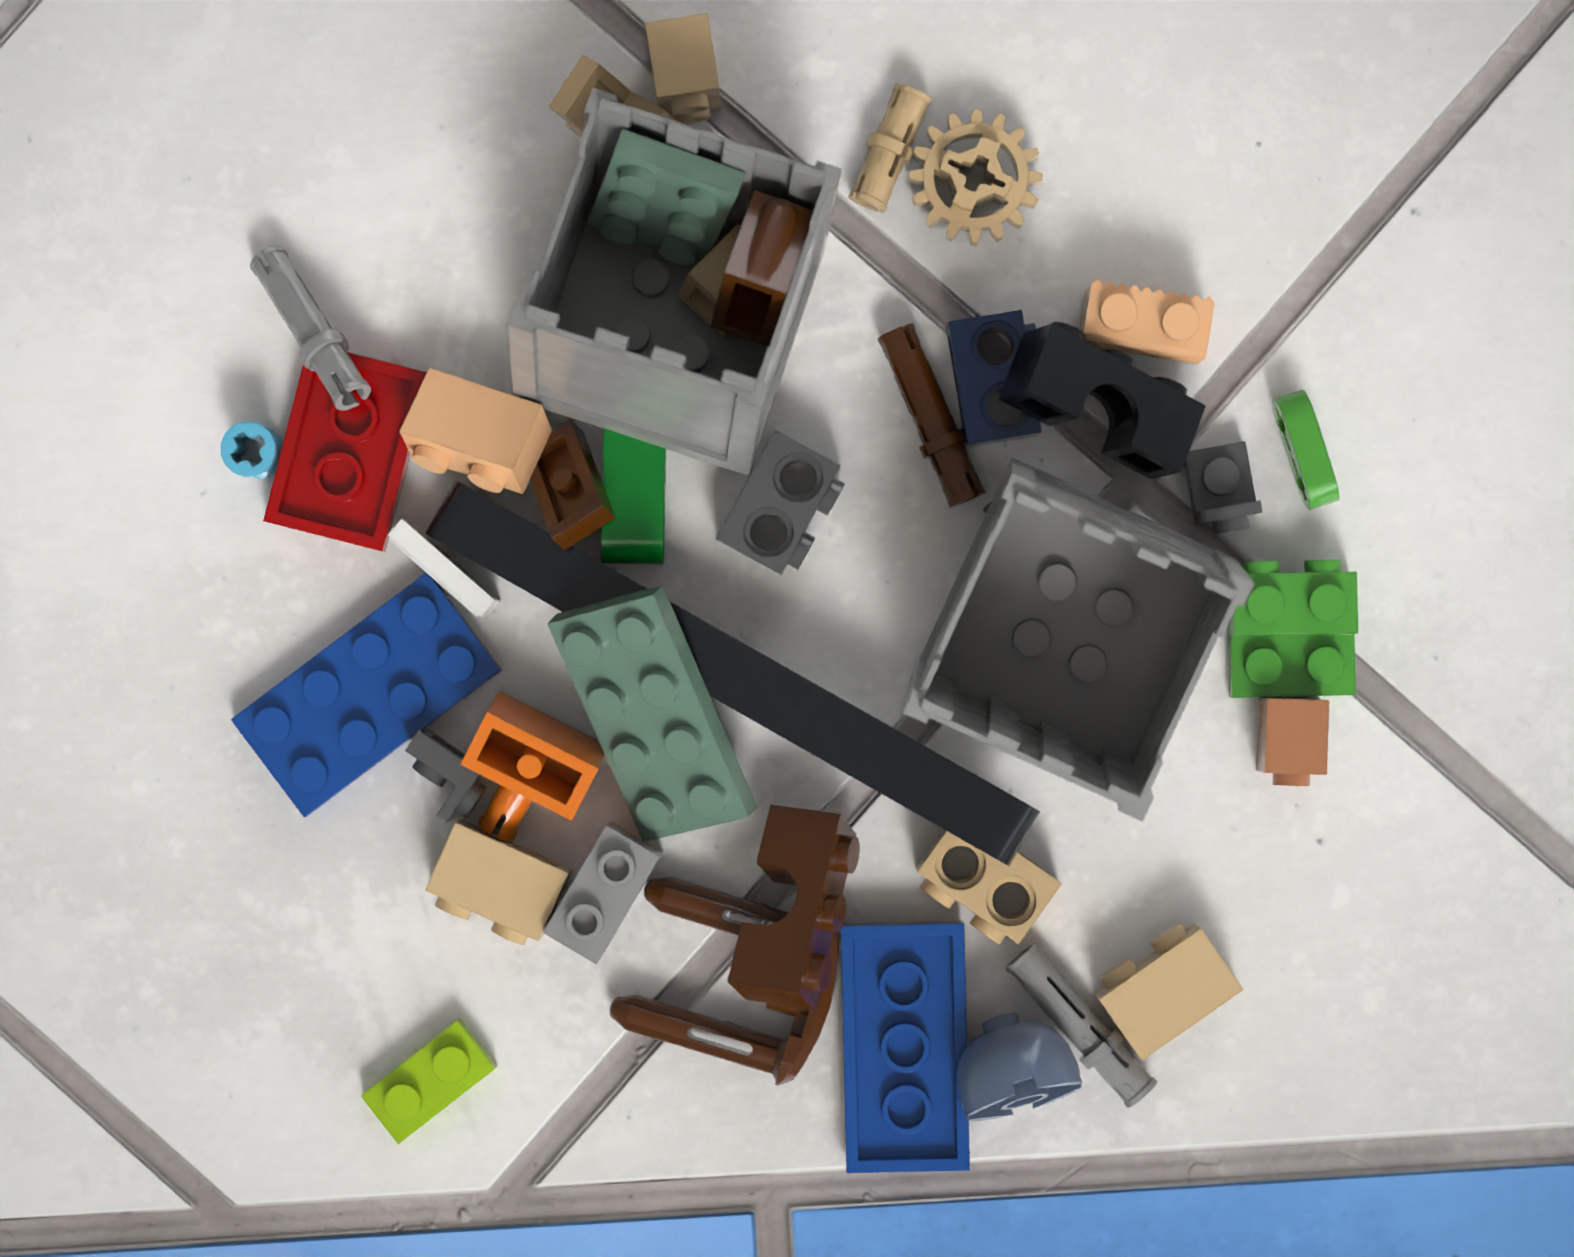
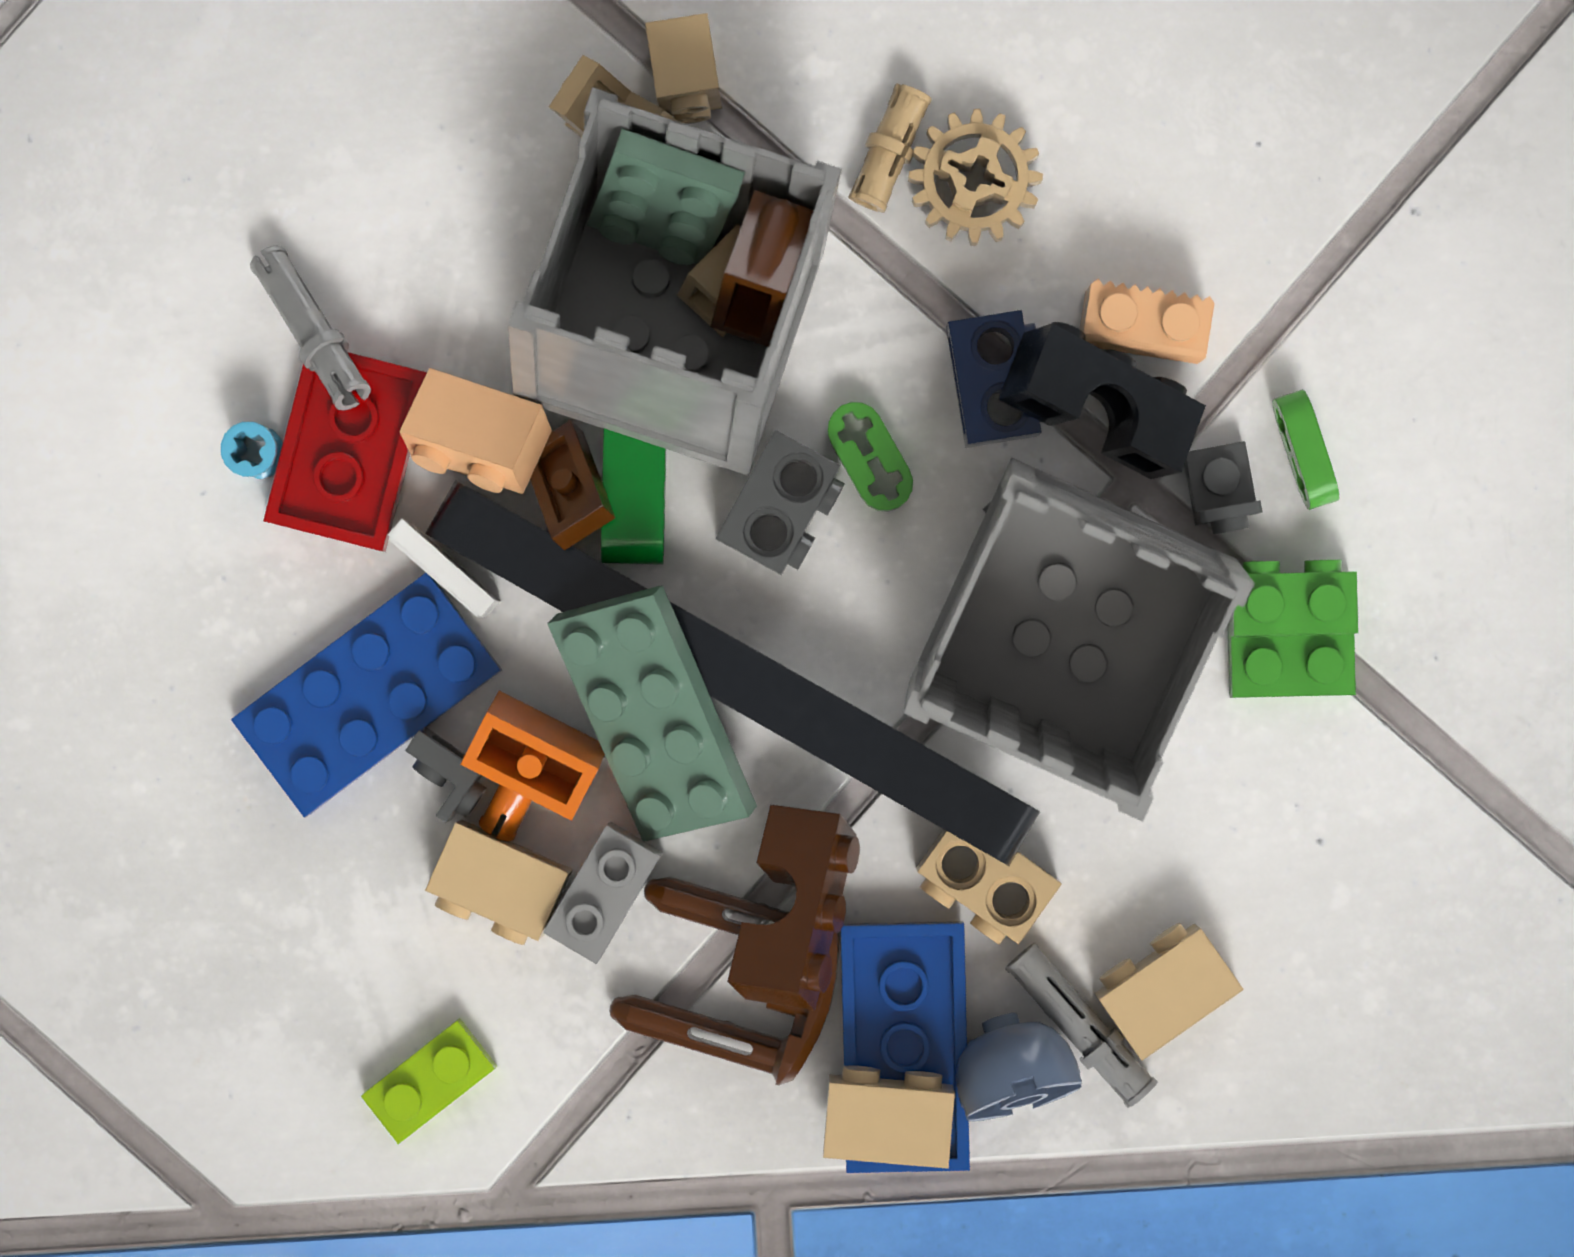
(883, 449): none -> bright green beam
(889, 1118): none -> tan brick
(926, 403): reddish brown pin -> none
(1292, 739): nougat brick -> none

